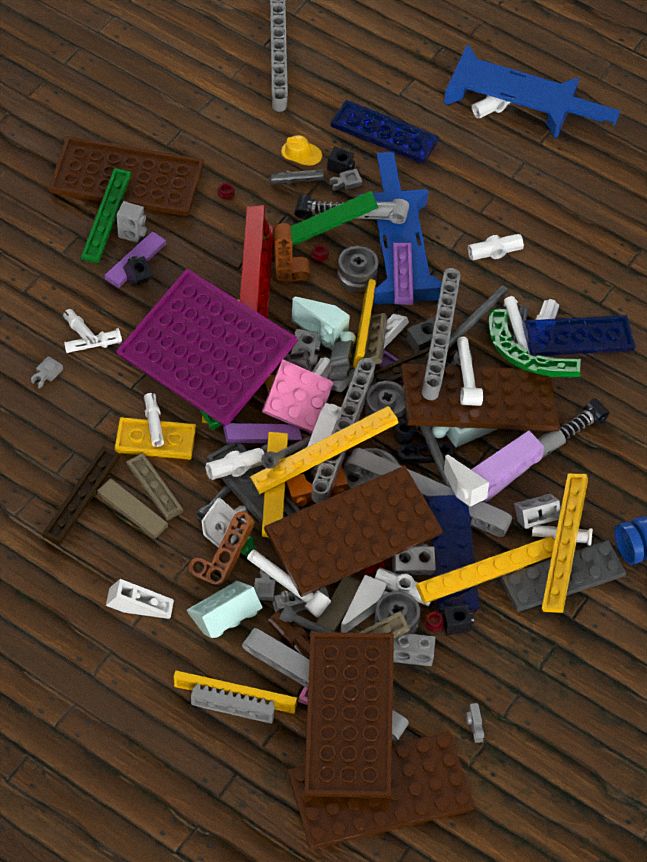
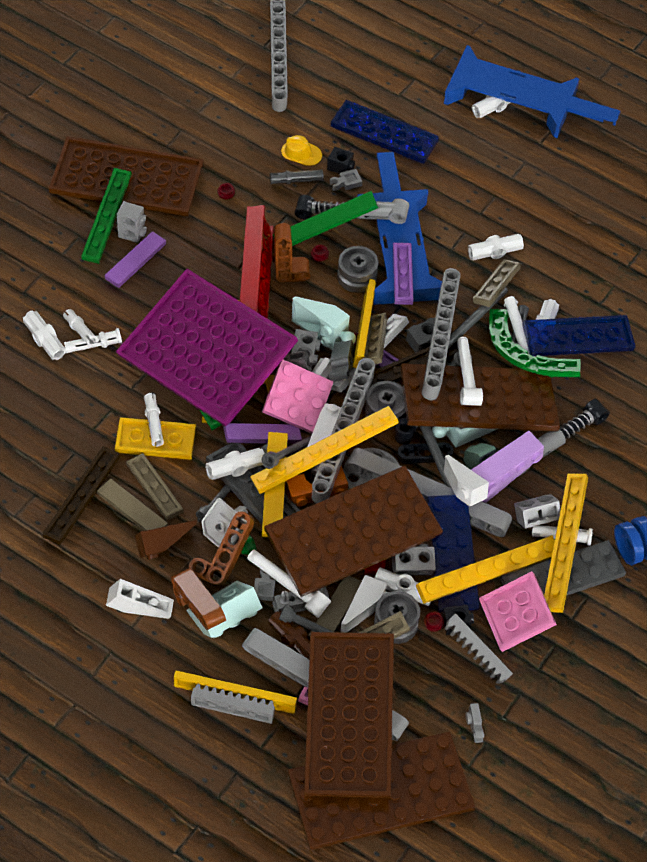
(44, 335): none -> white piece
(47, 370): light grey plate -> none
(134, 277): black brick -> none
(155, 541): none -> reddish brown slope
(191, 592): none -> beam
(414, 649): light grey brick -> none
(477, 454): none -> sand green slope
(481, 651): none -> light grey gear
(496, 283): none -> dark tan tile
(517, 611): none -> bright pink plate

